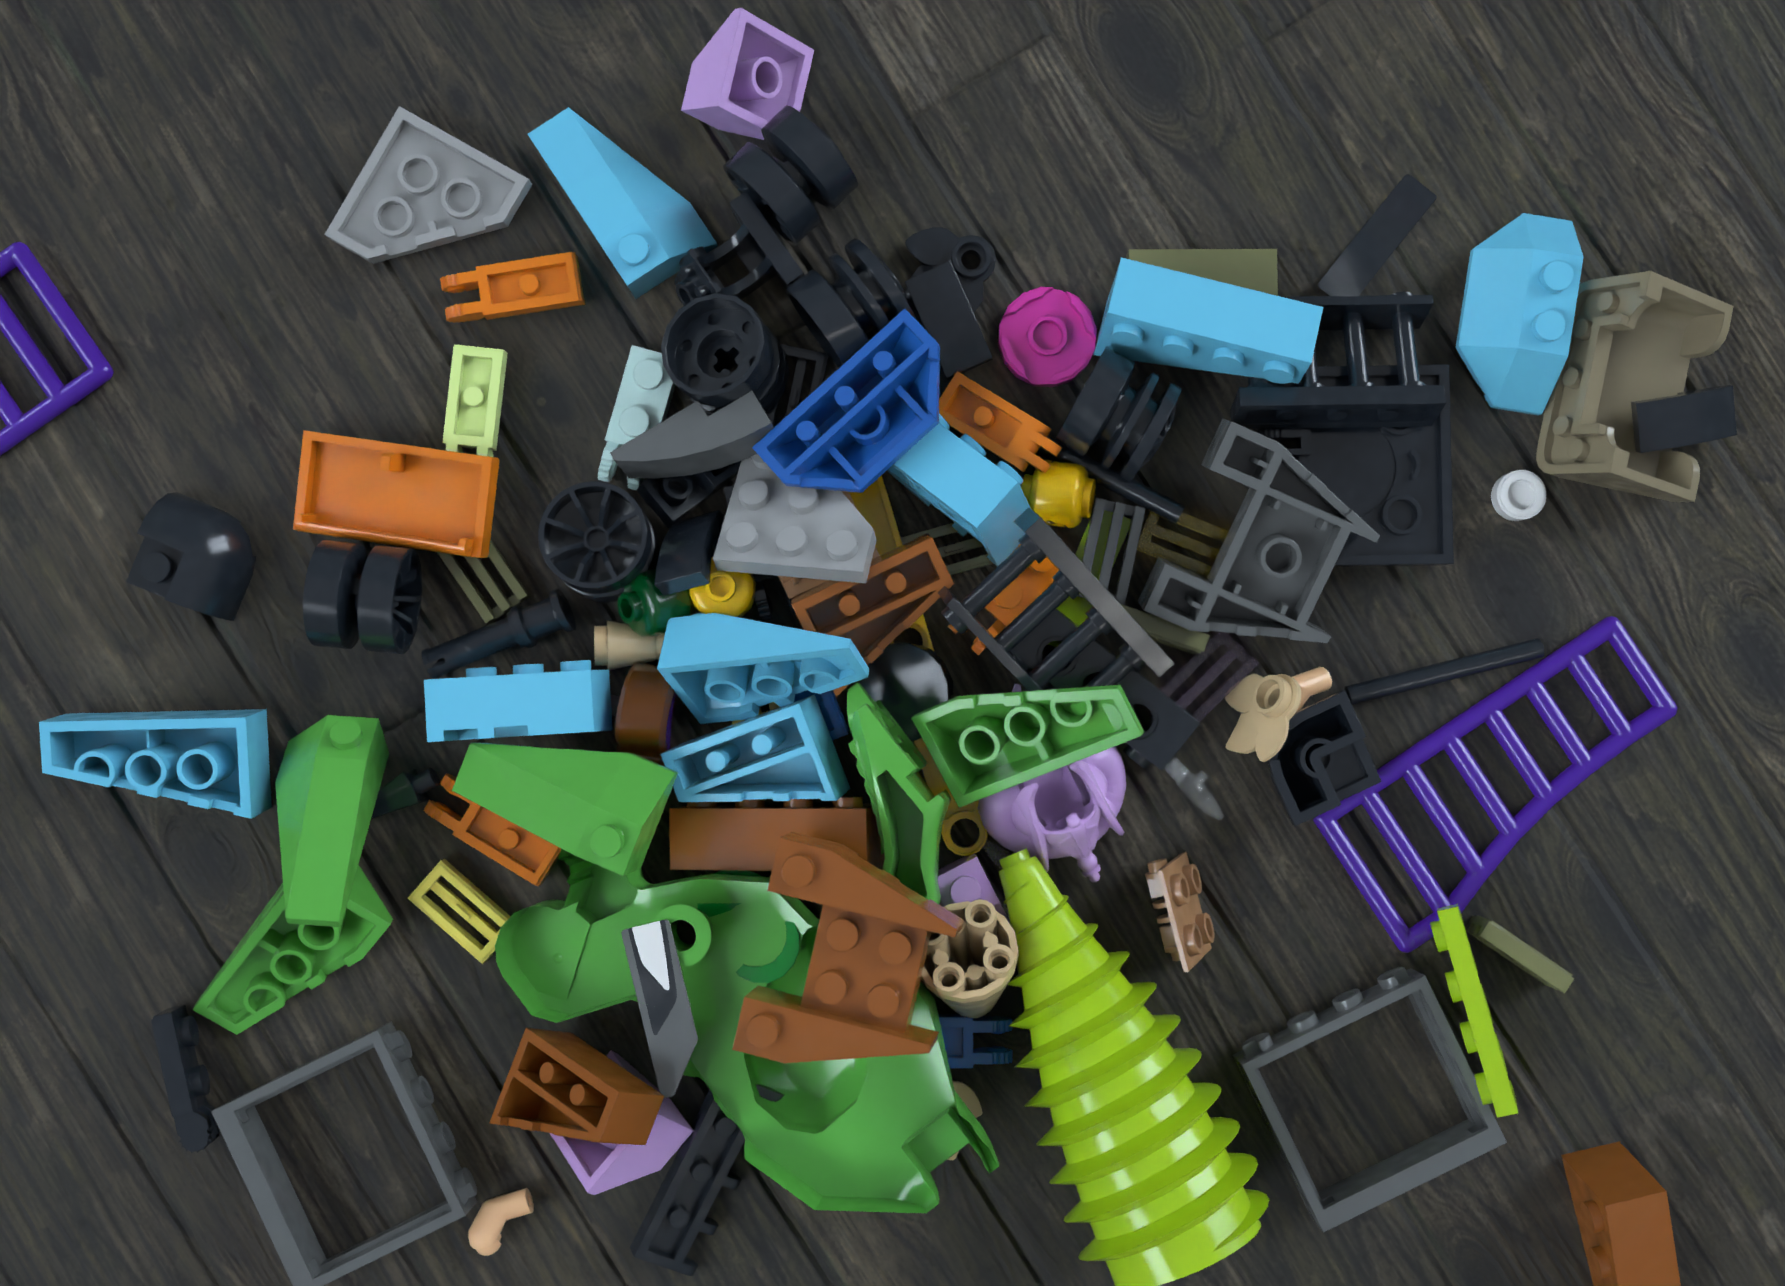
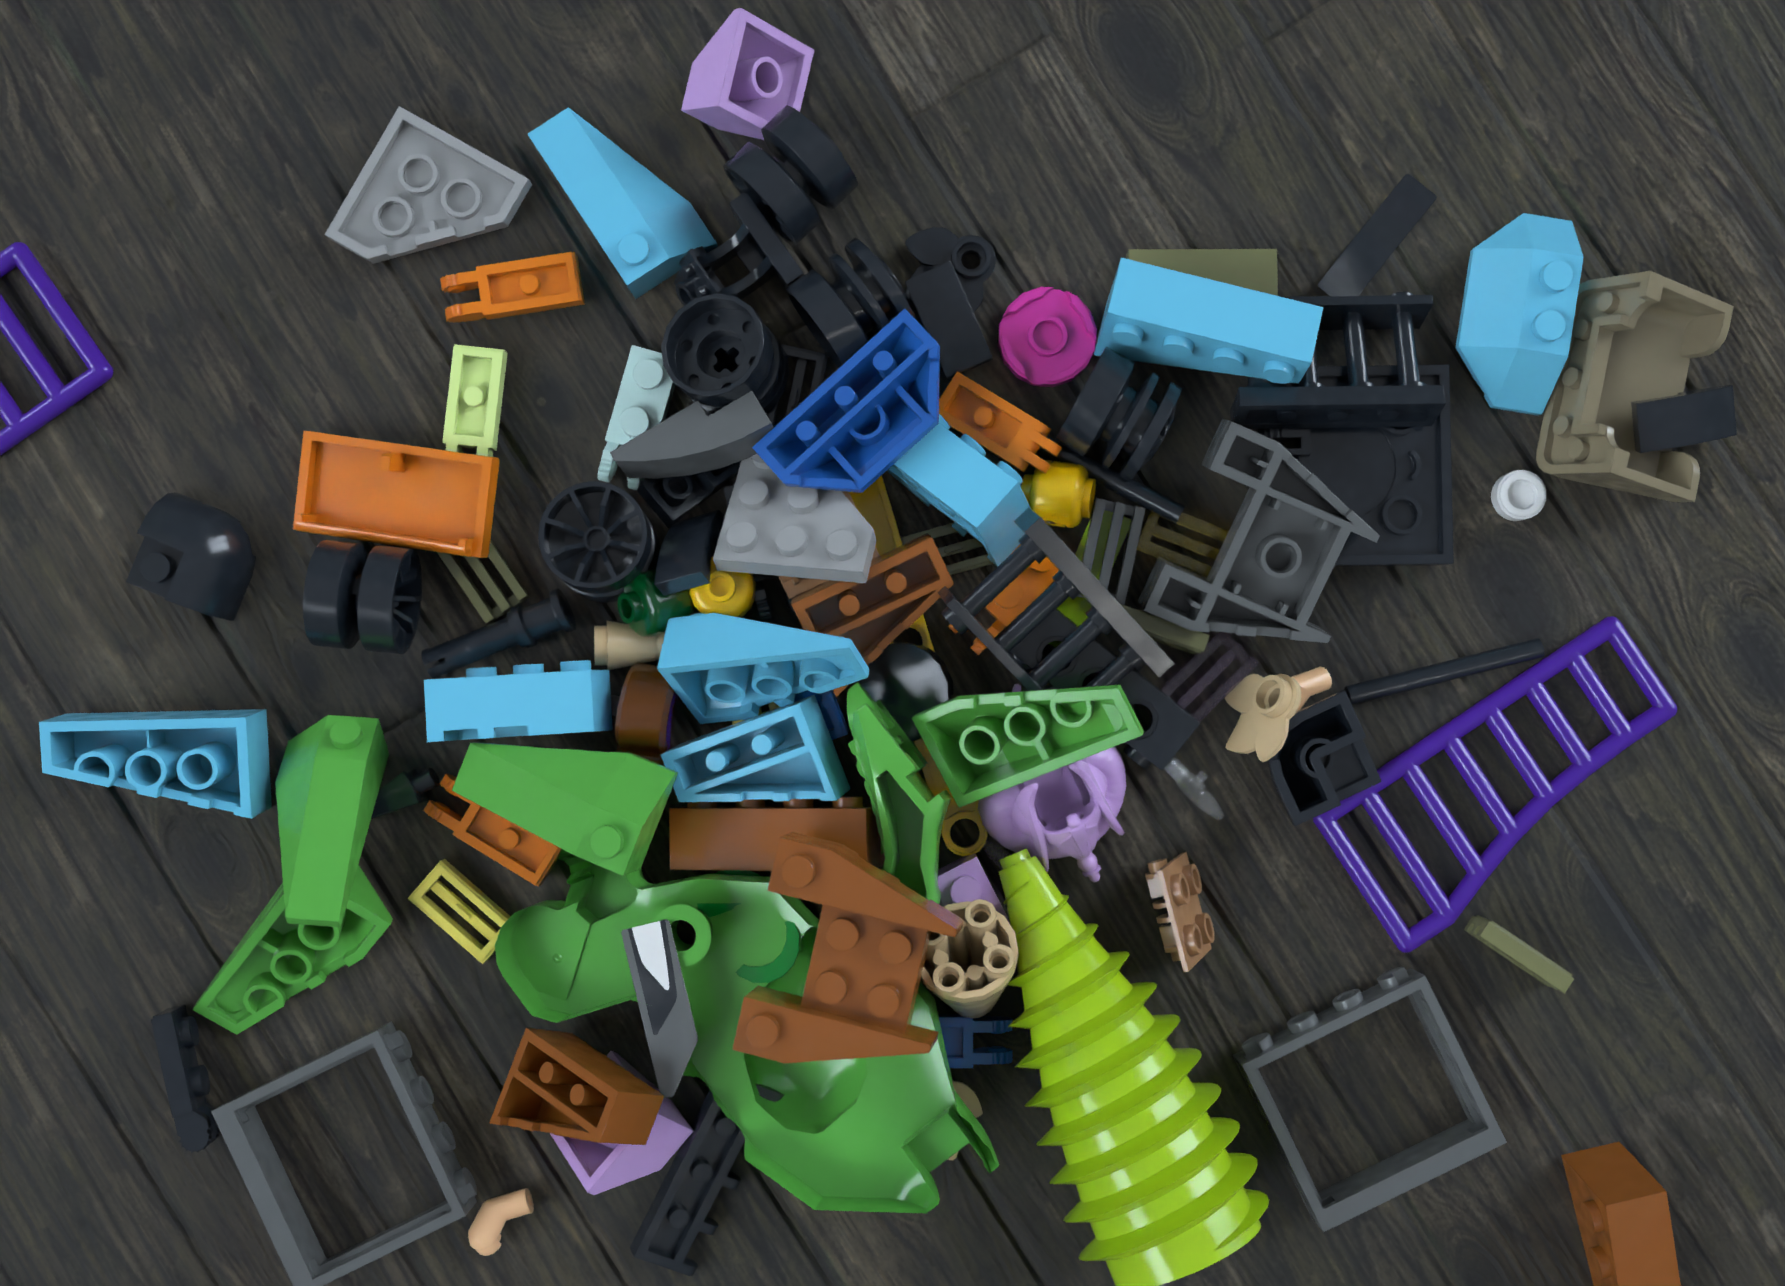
(1478, 1031): lime wing -> none

